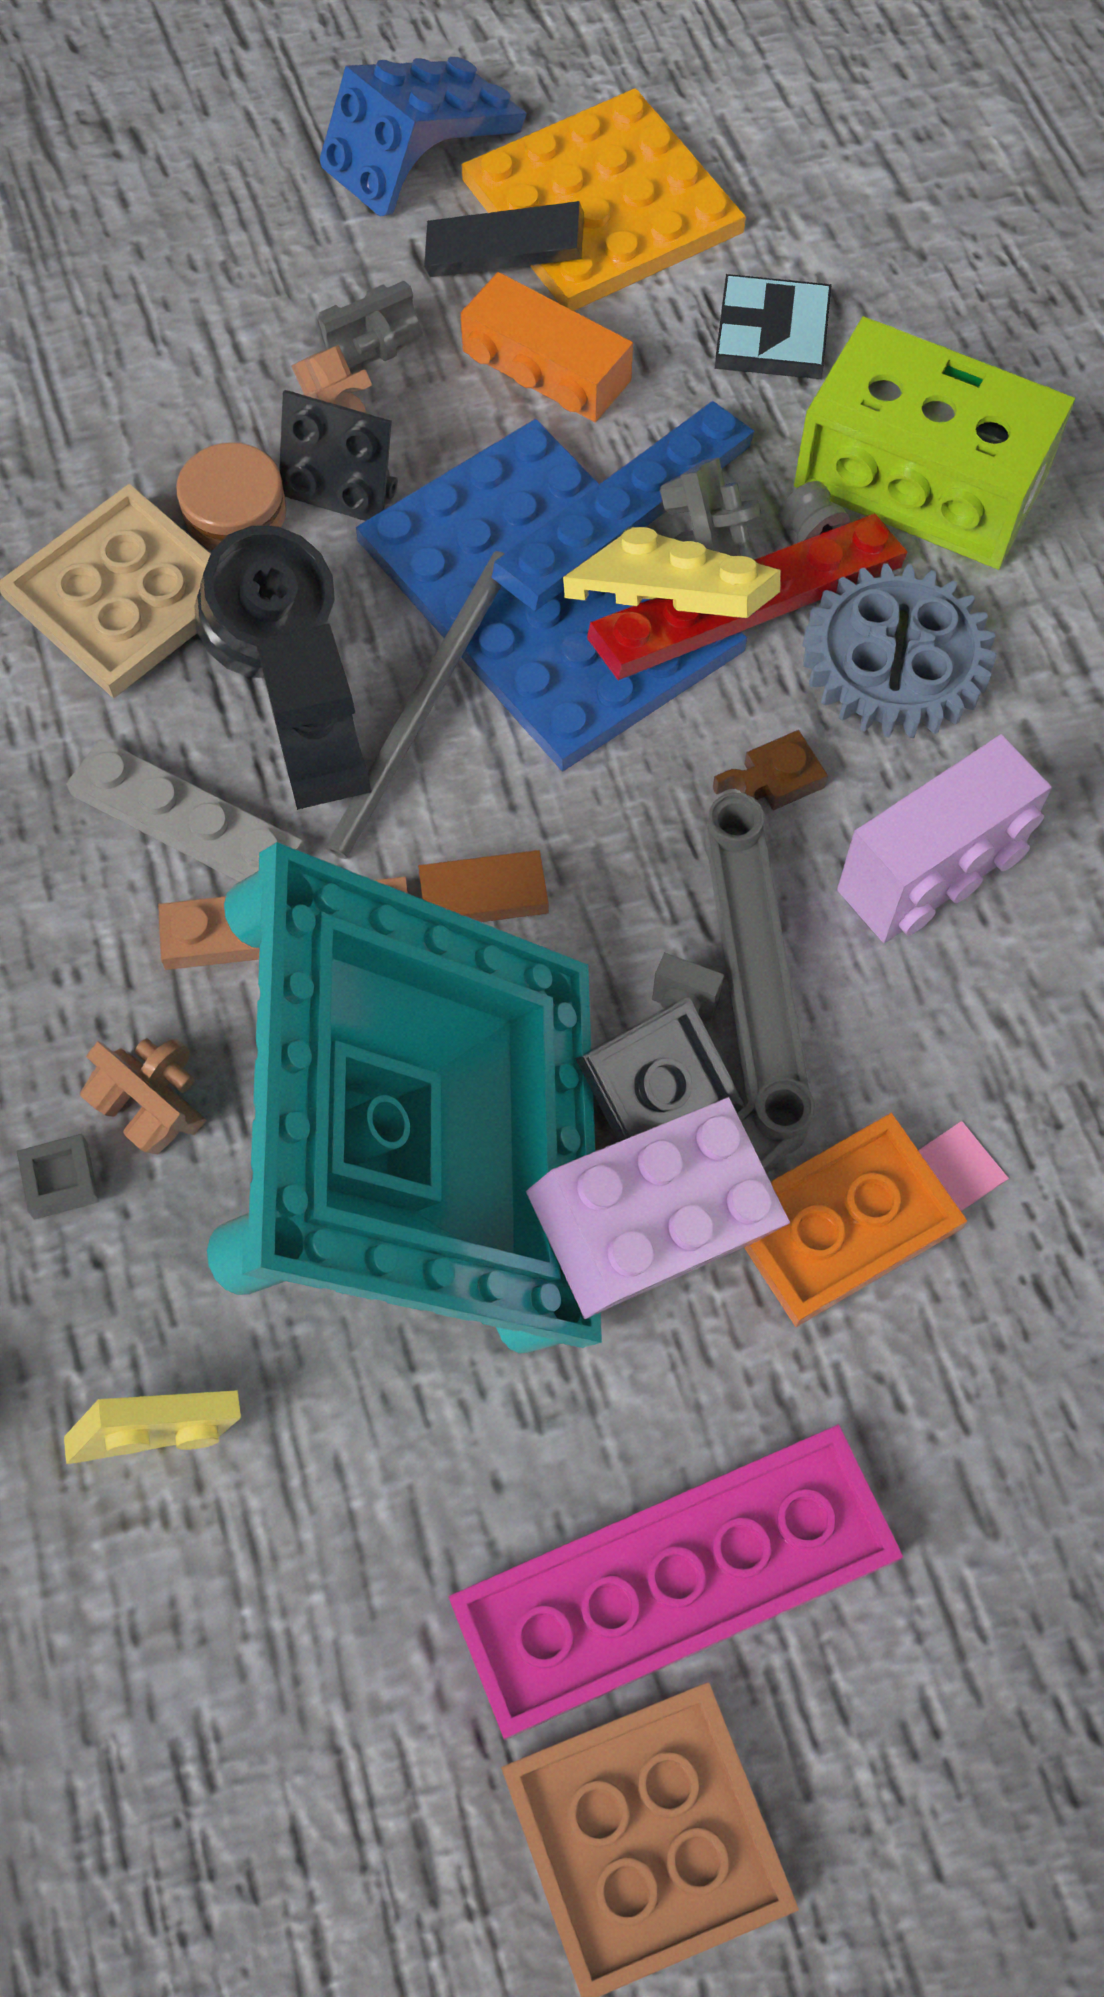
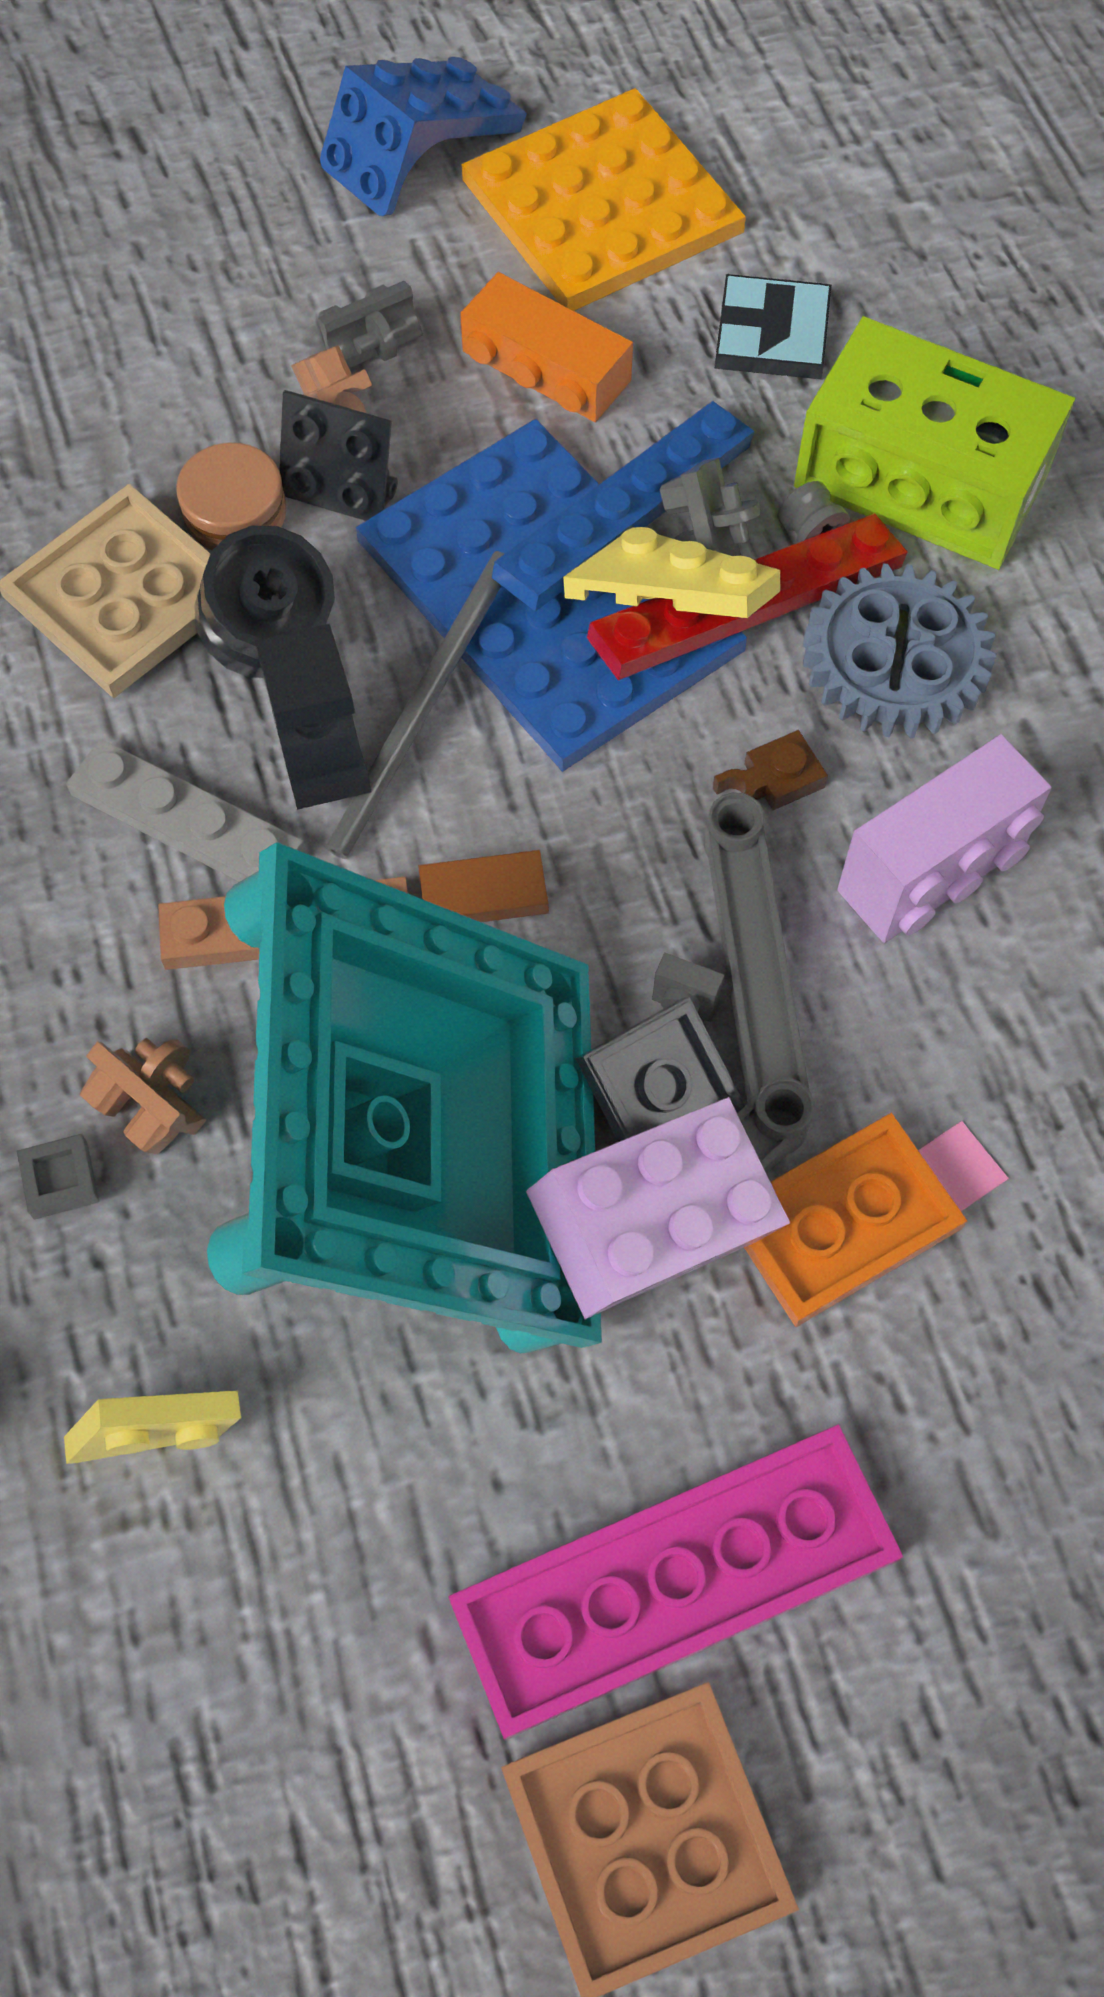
(504, 239): black tile -> none

